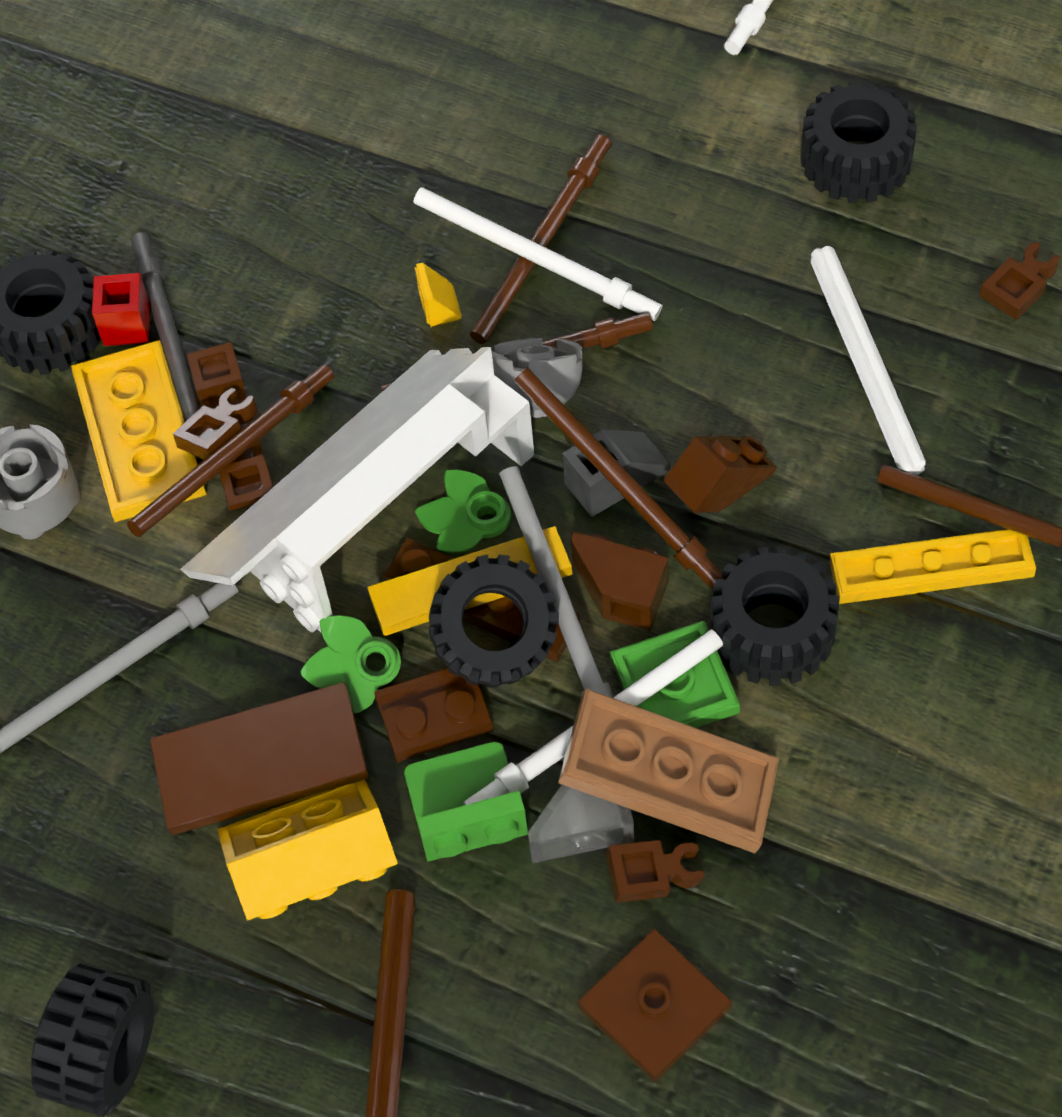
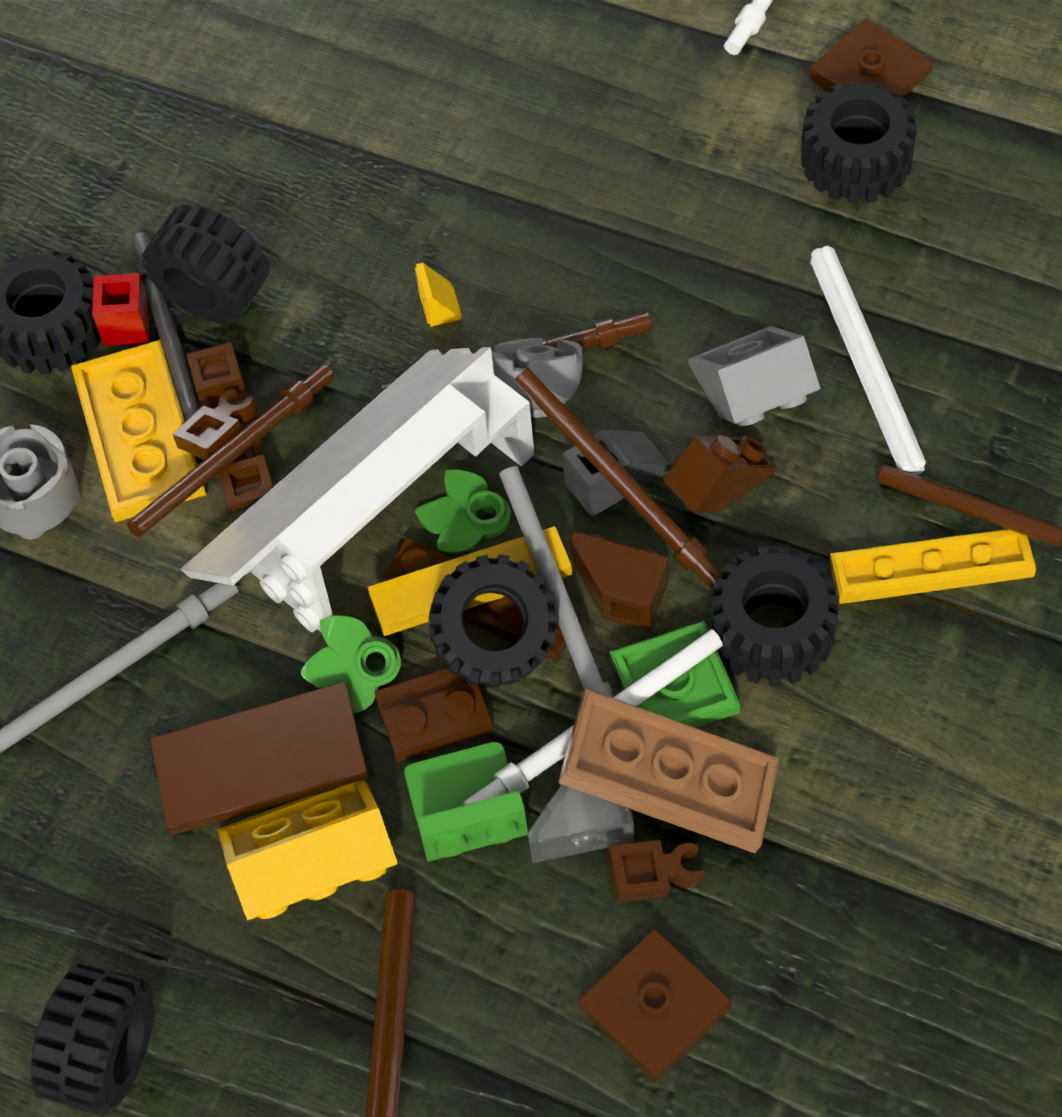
(206, 264): none -> black tyre
(580, 176): reddish brown bar -> none
(615, 291): white bar -> none
(756, 374): none -> light grey slope
(872, 57): none -> reddish brown plate
(1019, 285): reddish brown plate -> none

